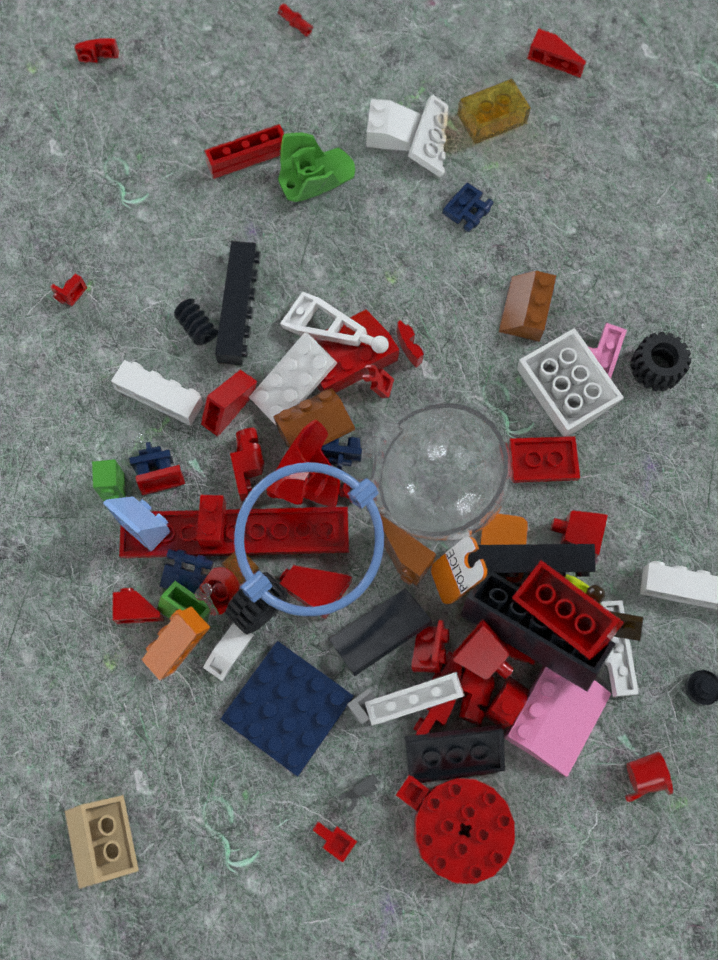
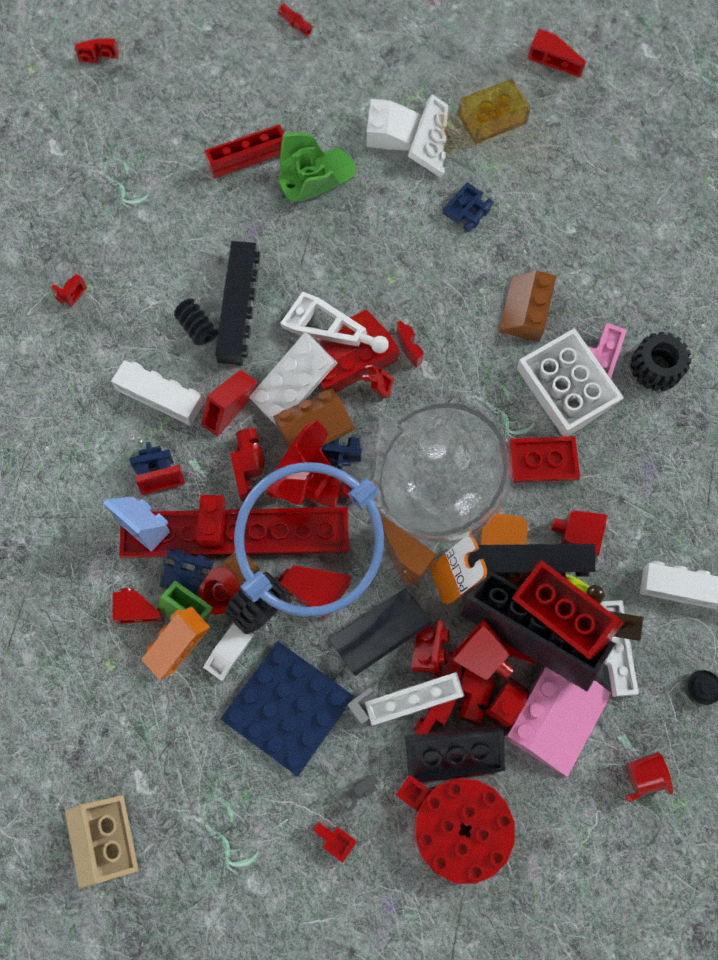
(108, 479): bright green brick -> none
(206, 597): clear hand -> none

